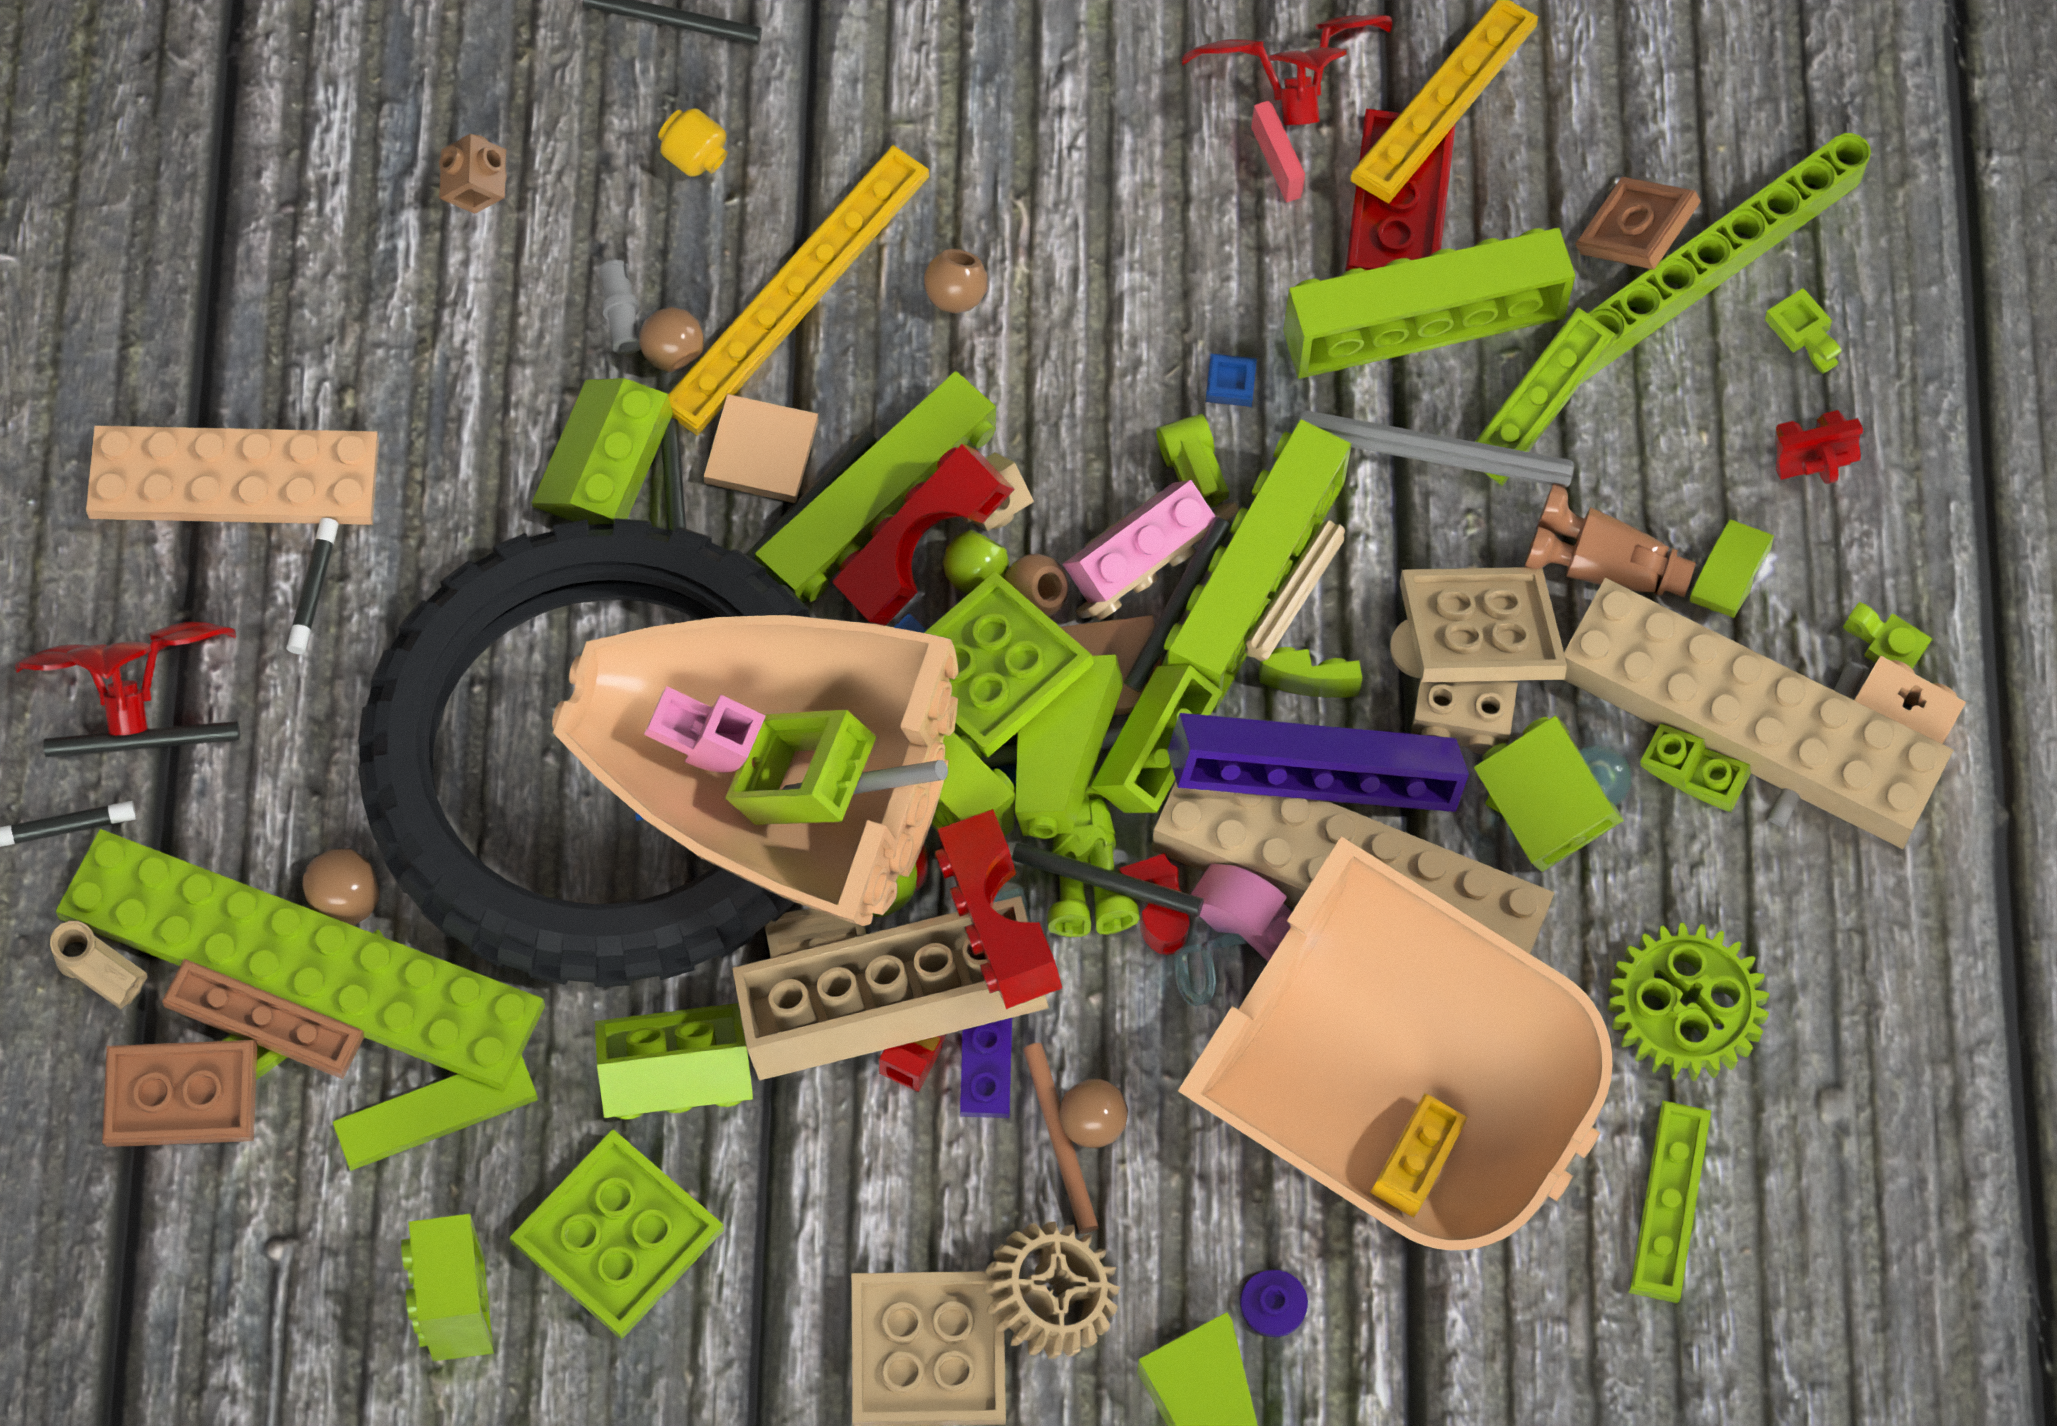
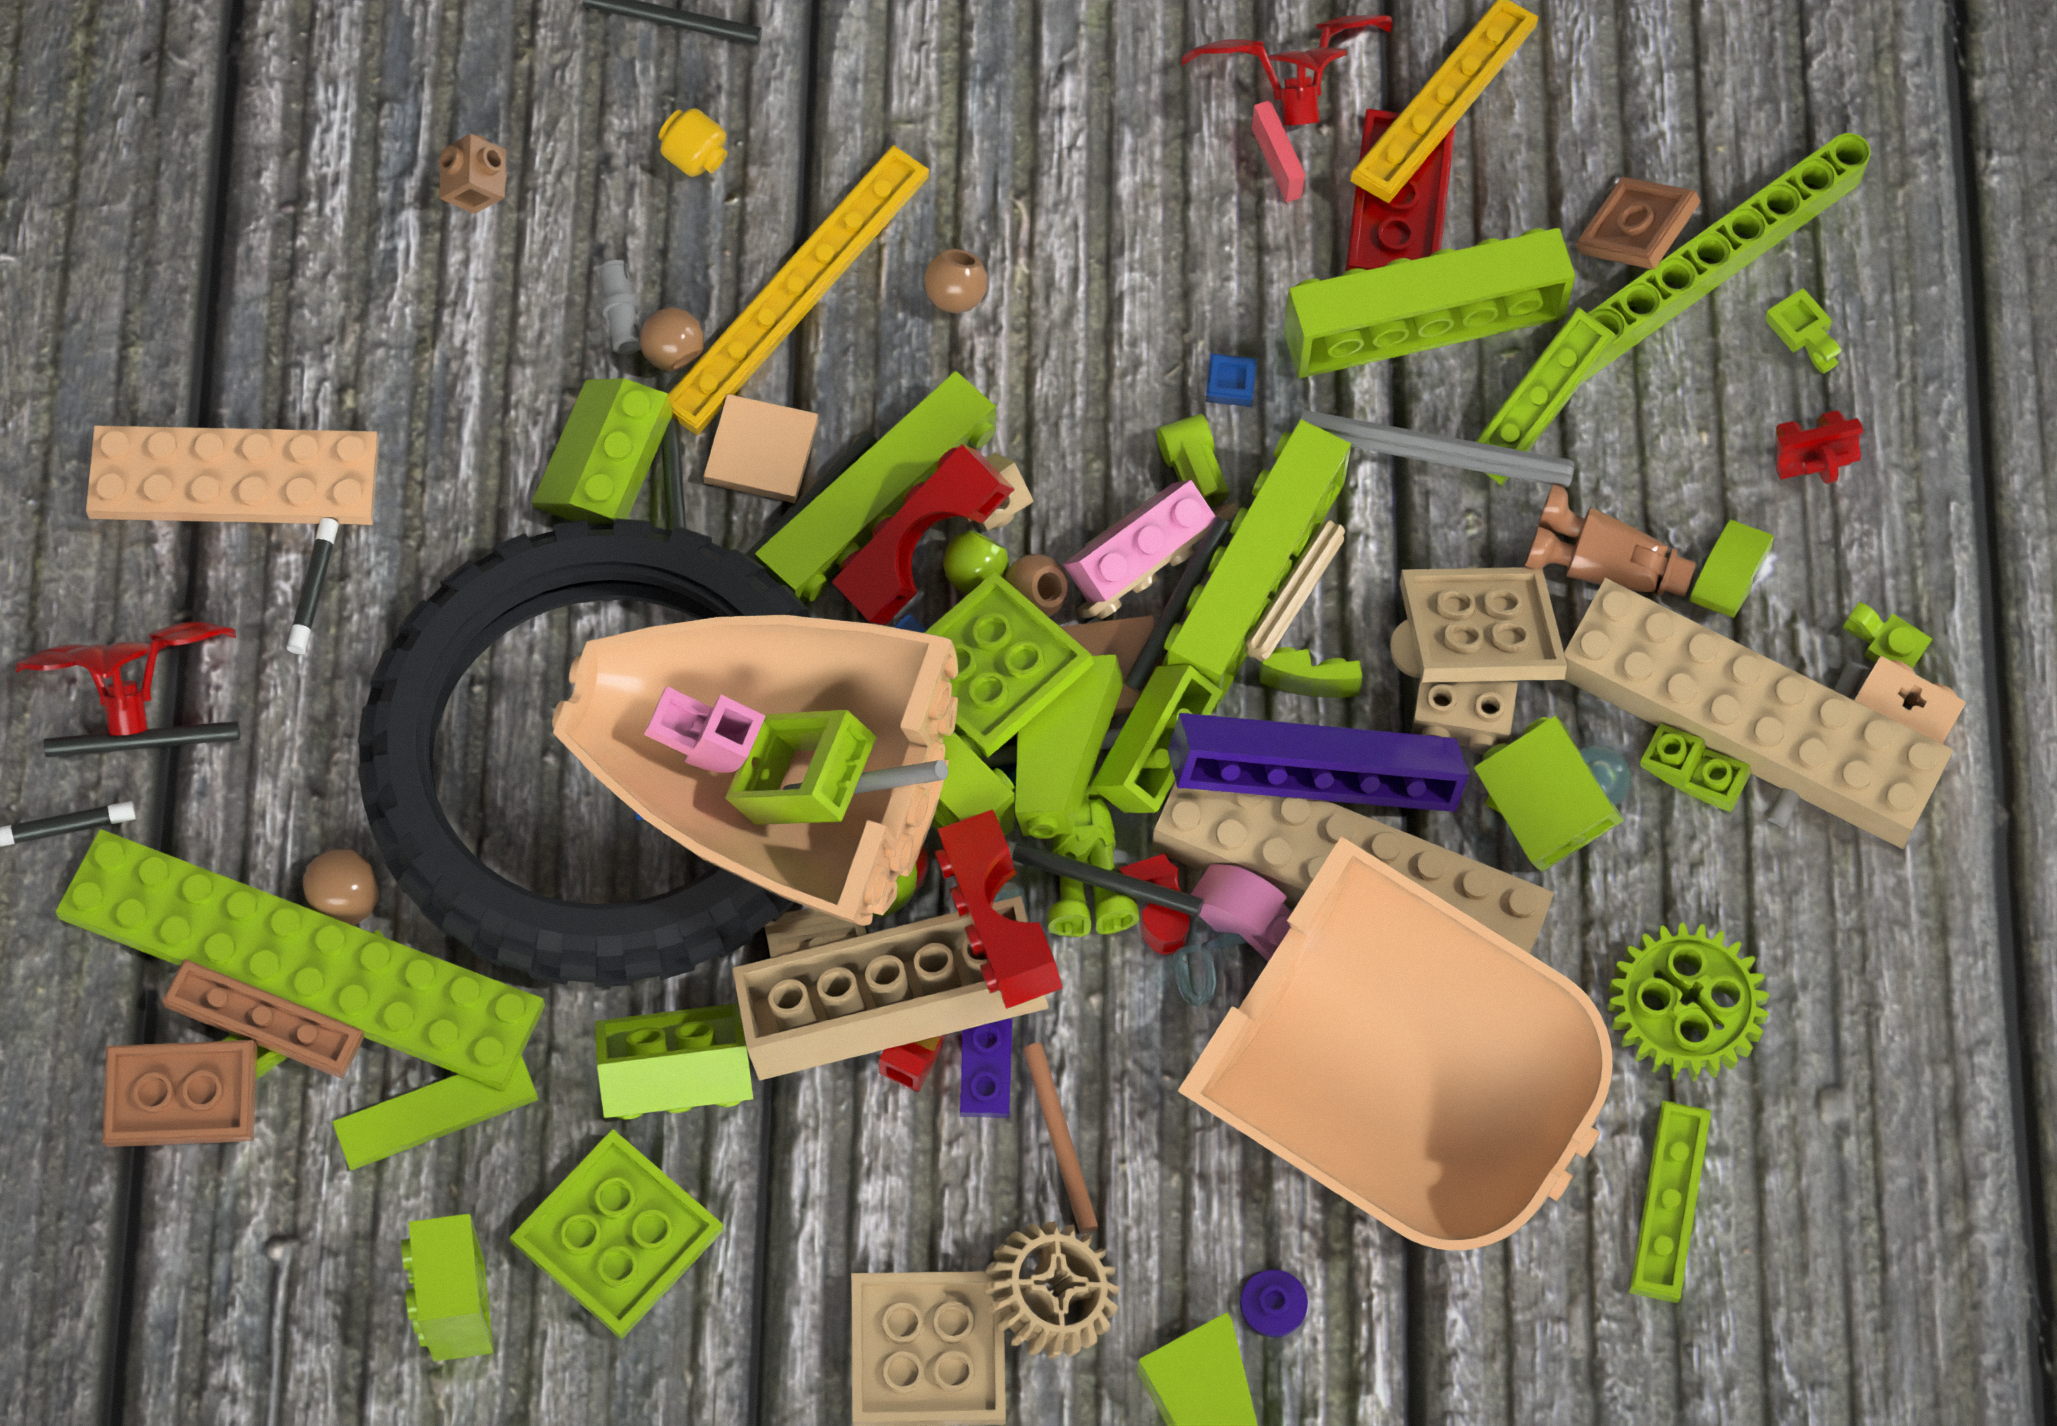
(98, 966): tan piece -> none
(1093, 1113): medium nougat piece -> none
(1419, 1155): yellow tile -> none

